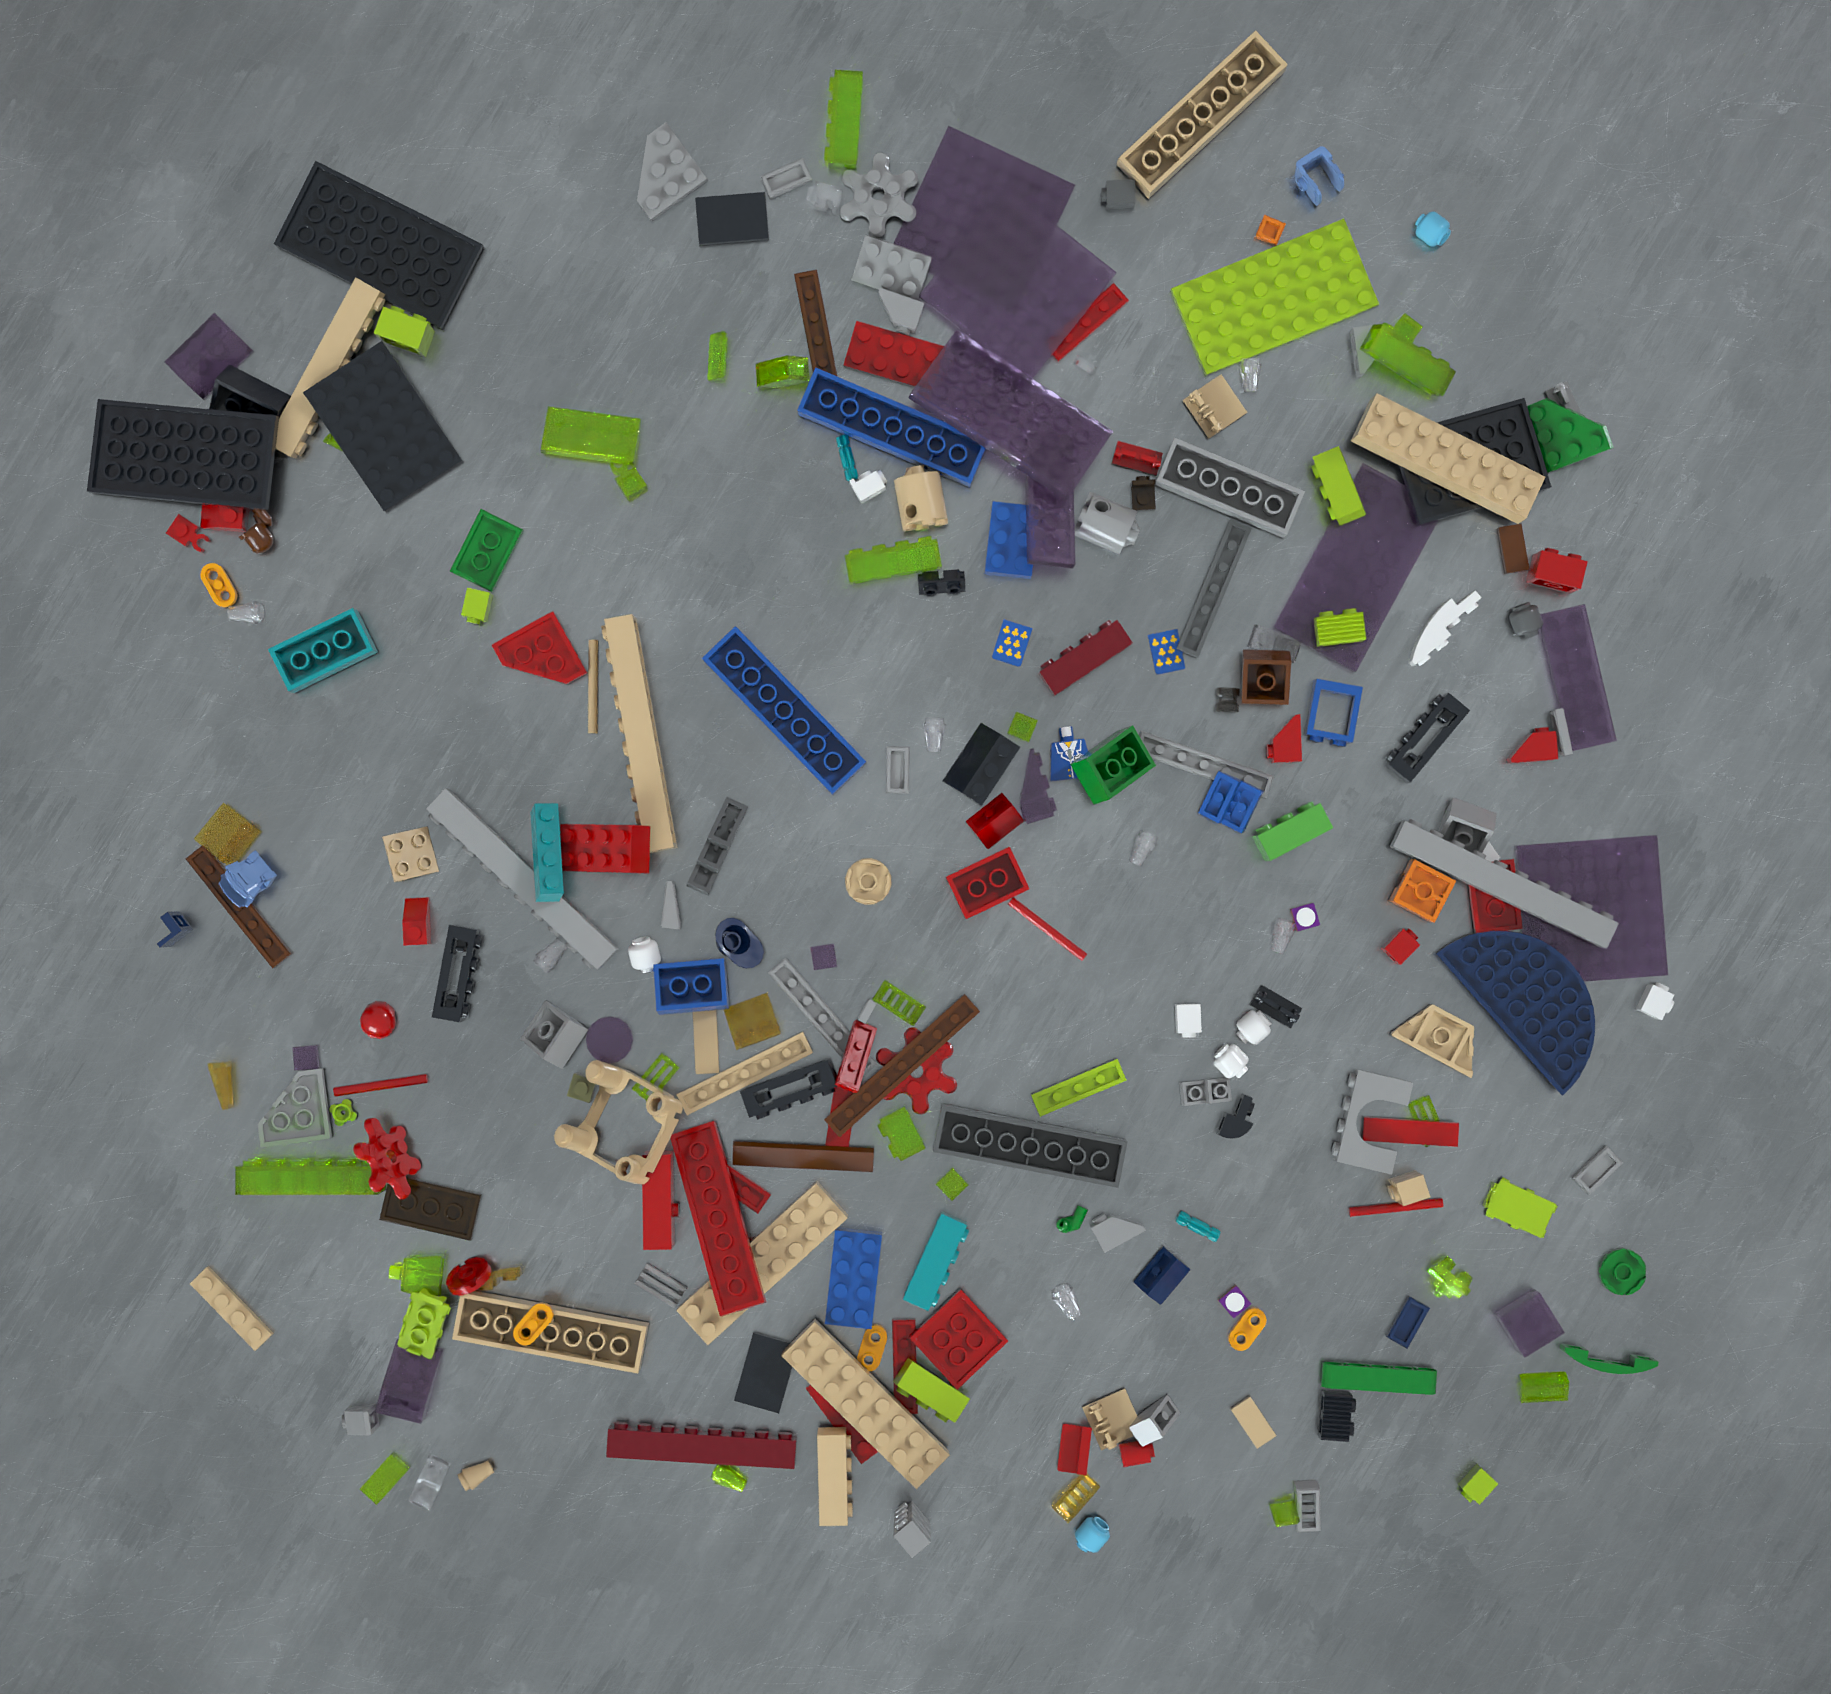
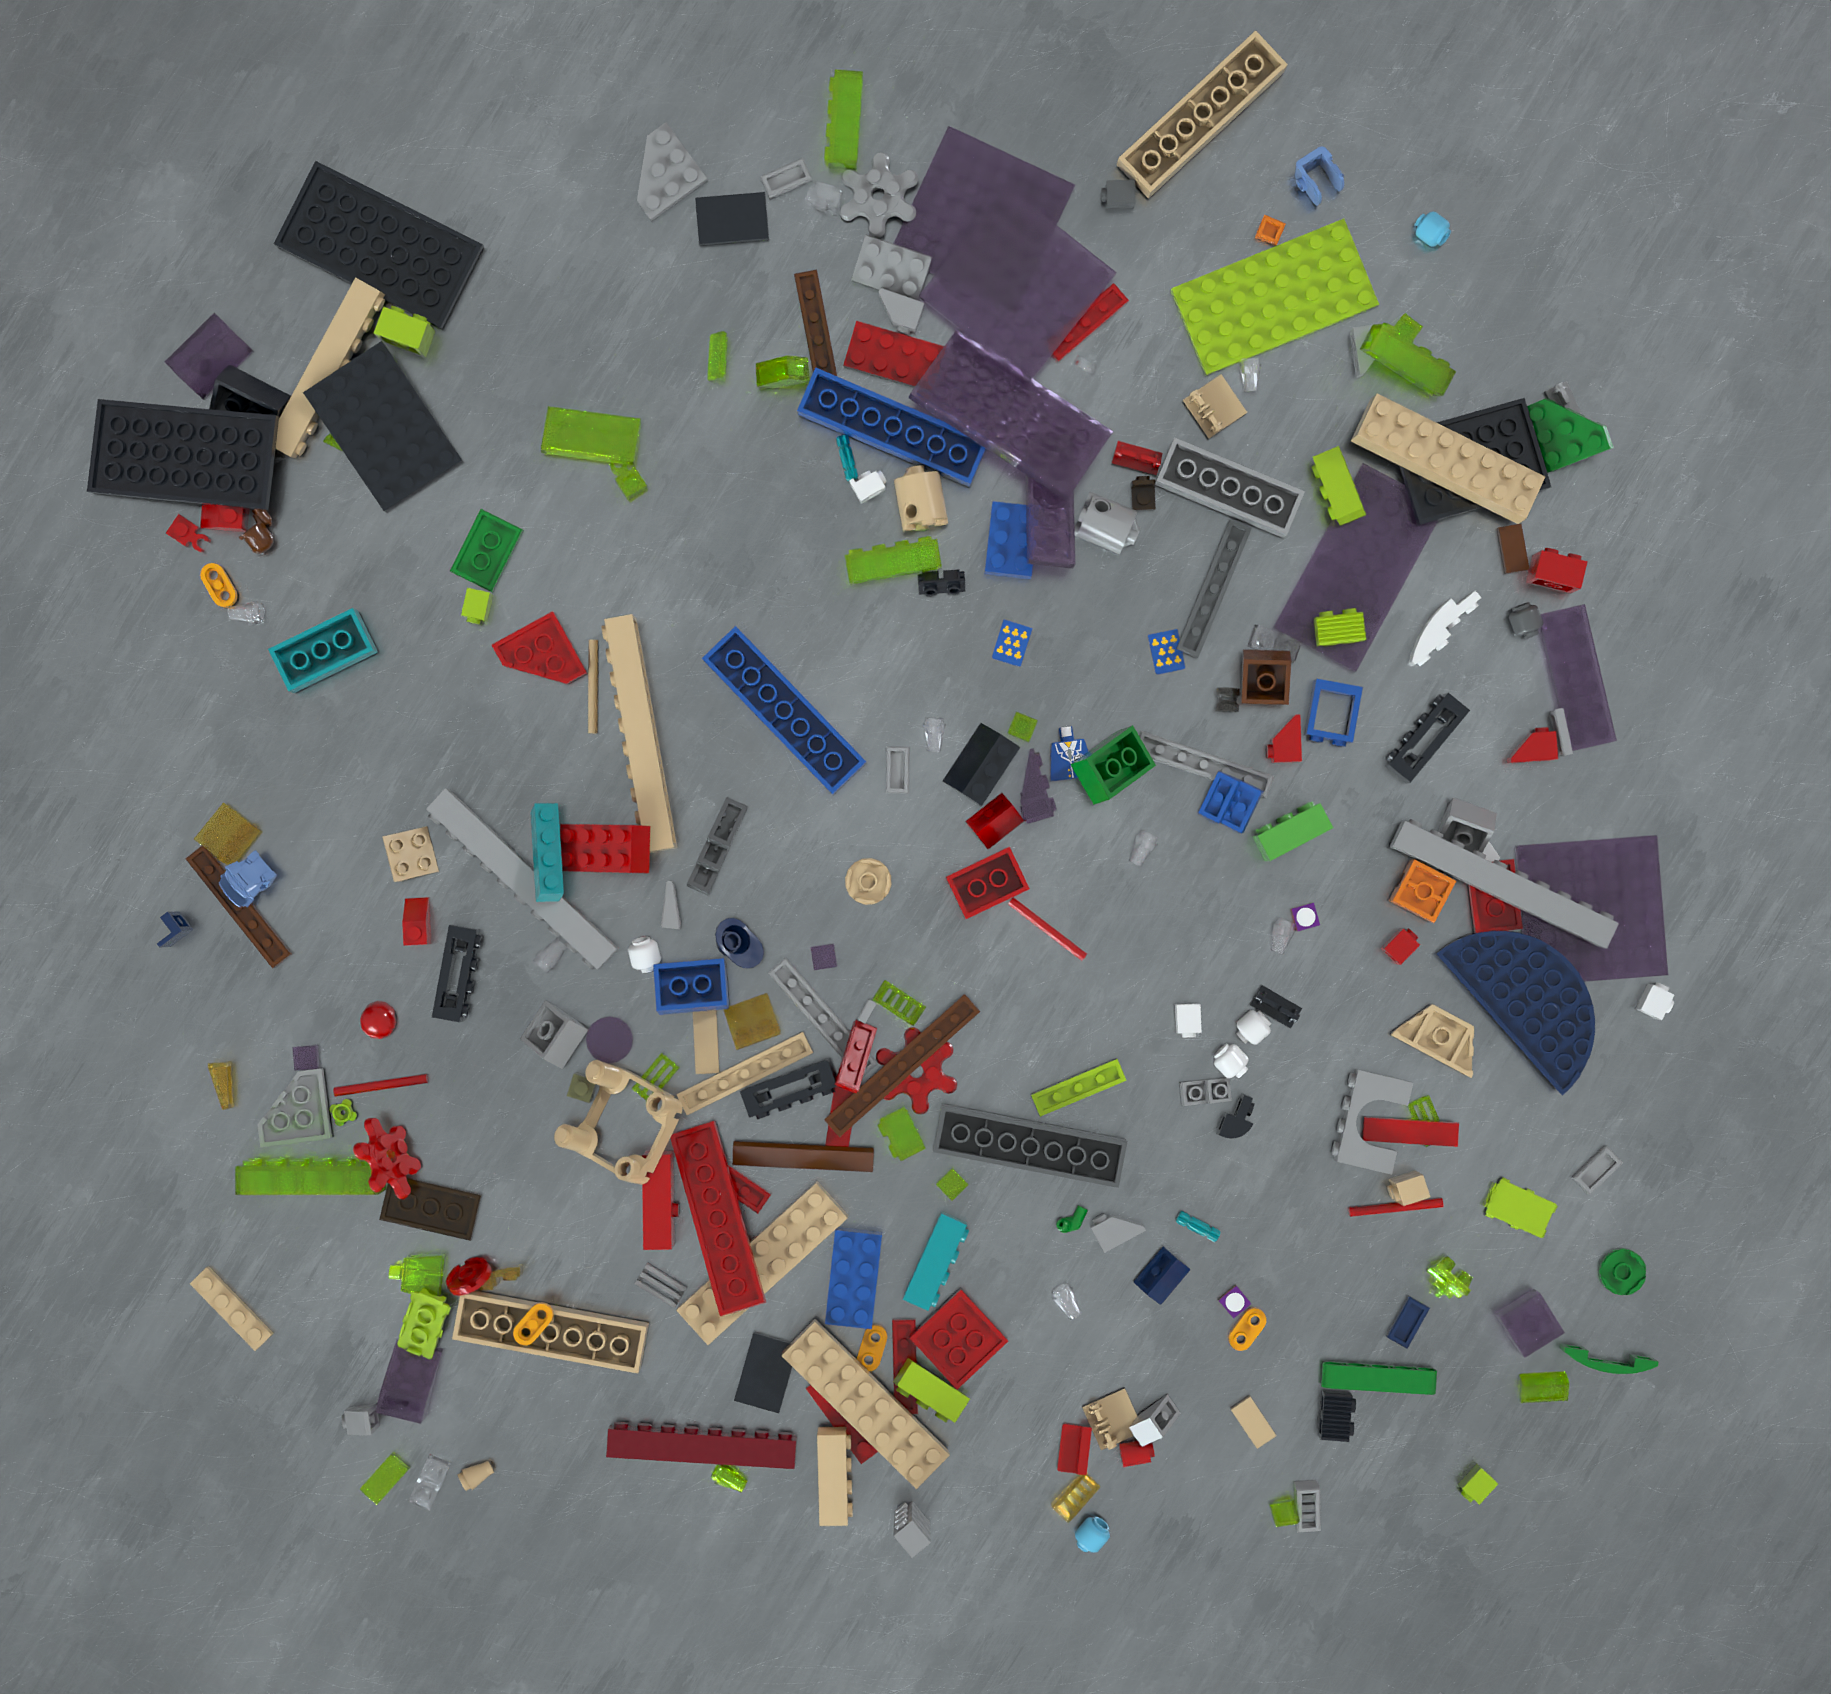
(1084, 658): dark red brick -> none

